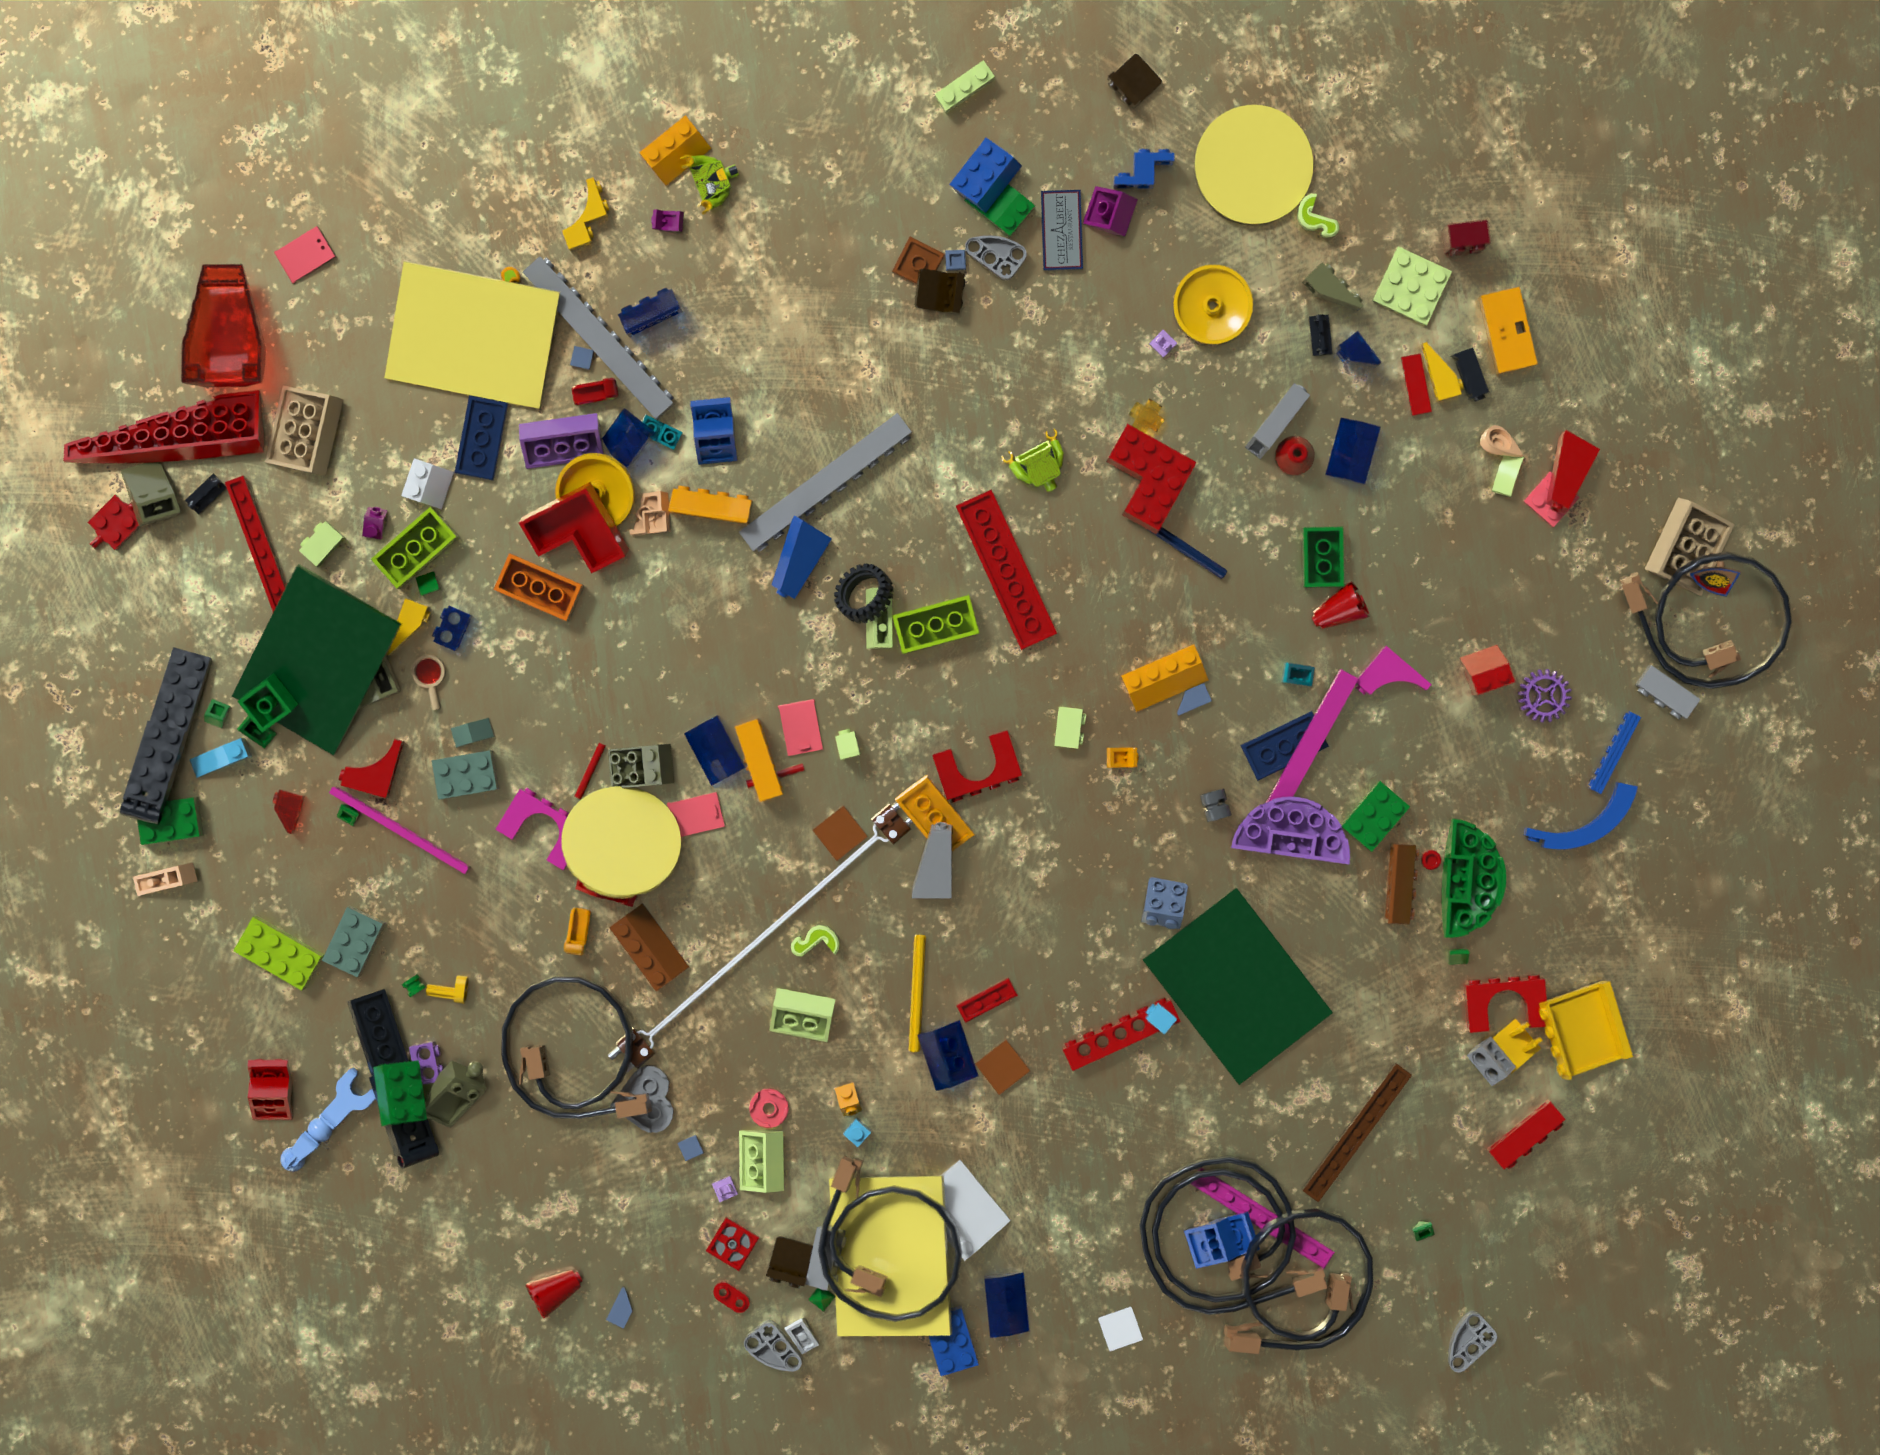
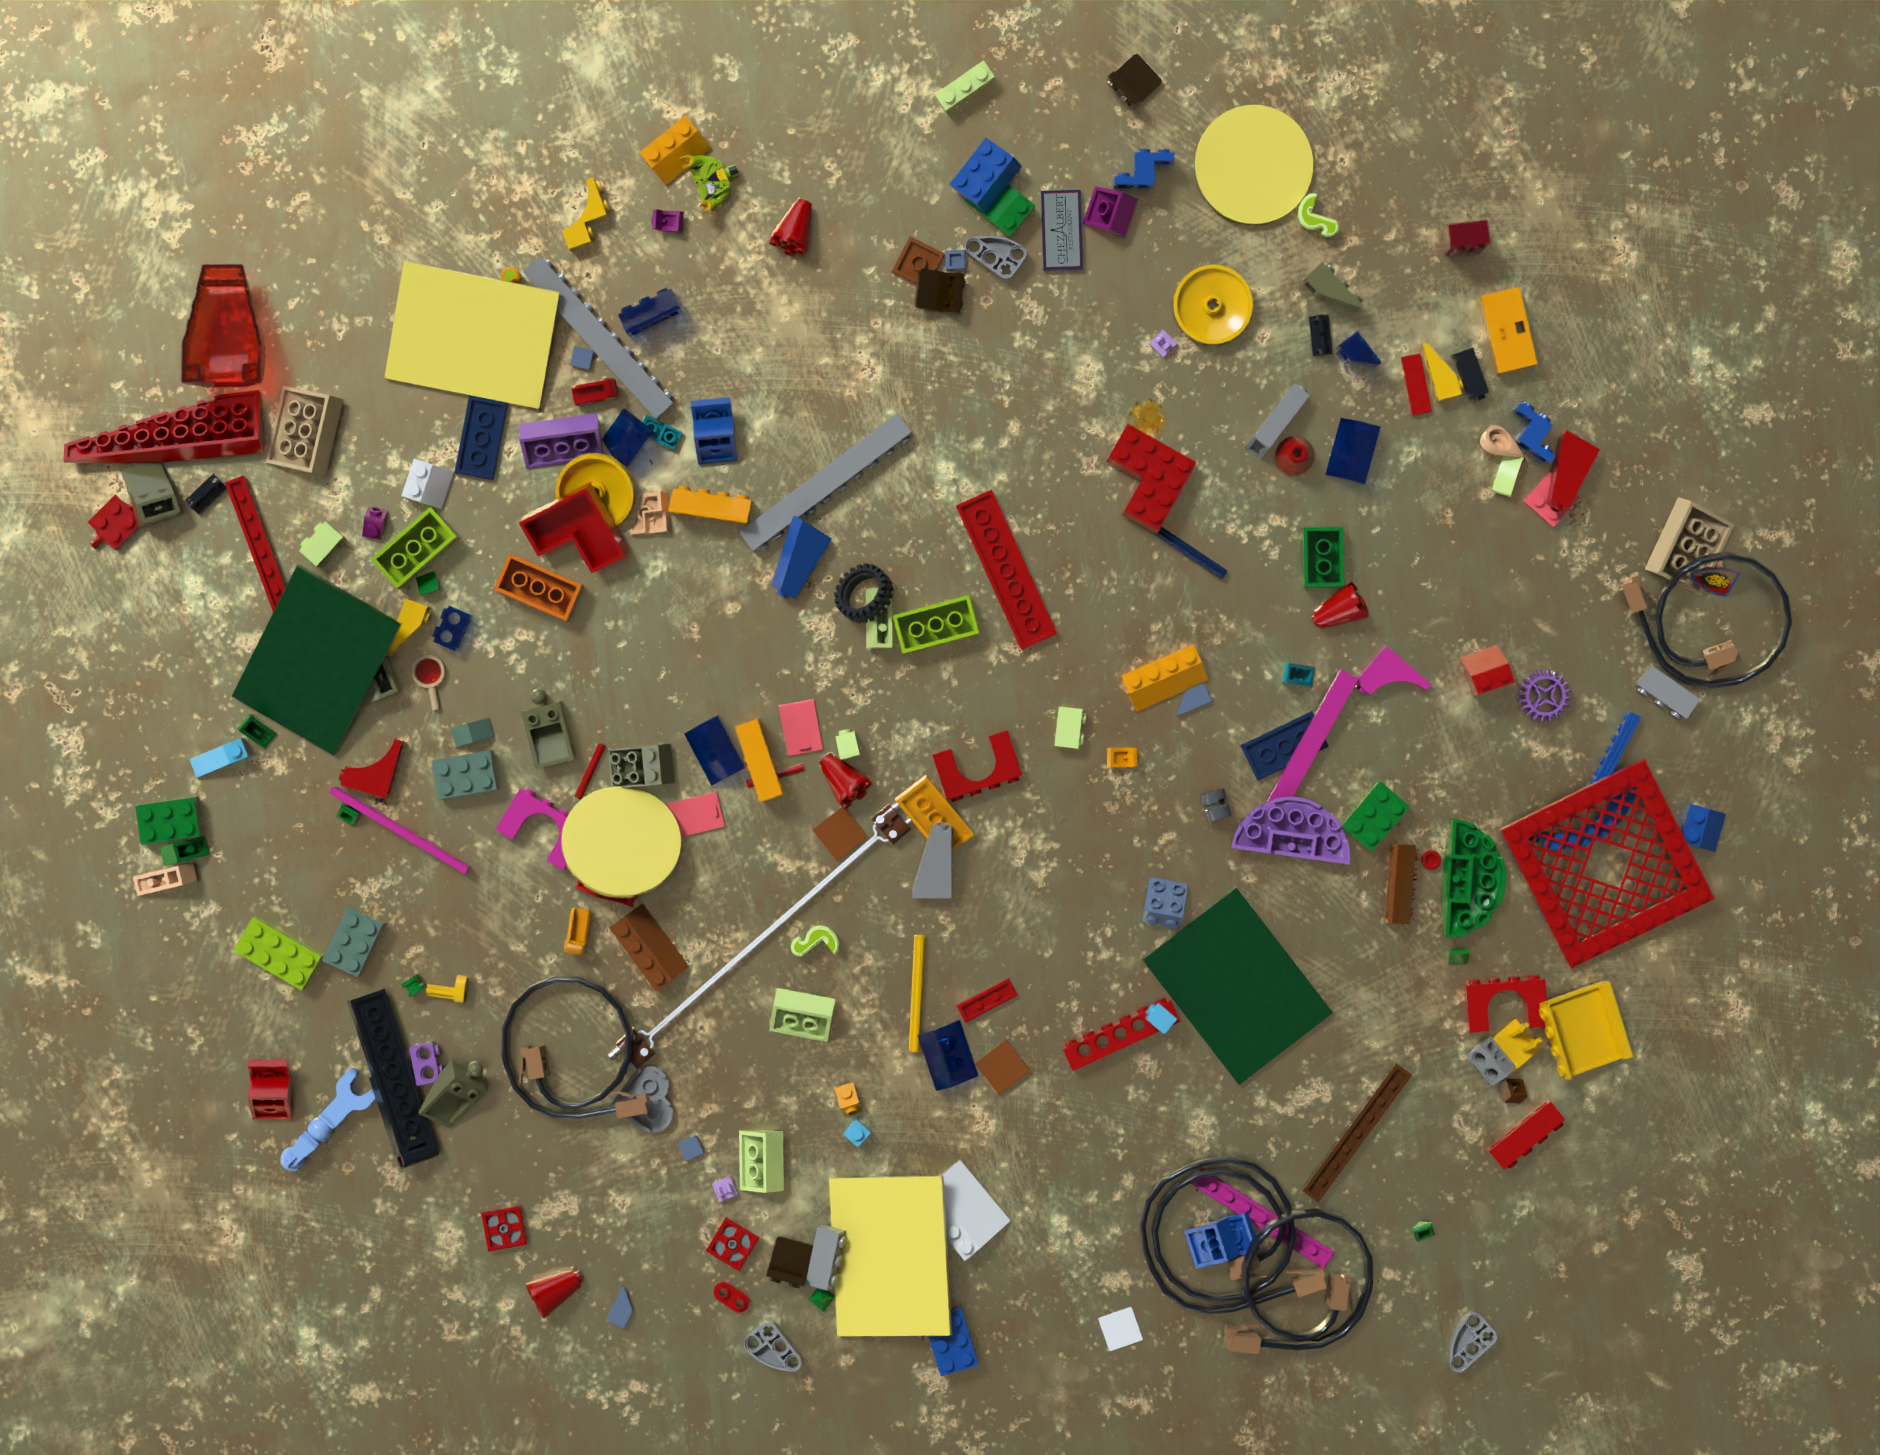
(165, 737): black hinge -> none
(184, 850): none -> green slope
(216, 713): green slope -> none
(267, 702): green brick -> none
(288, 808): clear red slope -> none
(304, 254): coral container -> none
(400, 1093): green brick -> none
(504, 1228): none -> red piece
(547, 736): none -> olive slope
(768, 1096): coral tile -> none
(794, 229): none -> red cone
(802, 1335): white slope -> none
(844, 780): none -> red cone
(867, 1279): black piece -> none
(1006, 1304): clear blue slope -> none
(1039, 464): lime torso -> none
(1412, 286): yellowish green plate -> none
(1513, 1090): none -> reddish brown slope
(1534, 432): none -> blue bracket
(1646, 919): none -> red plate
(1702, 827): none -> blue slope

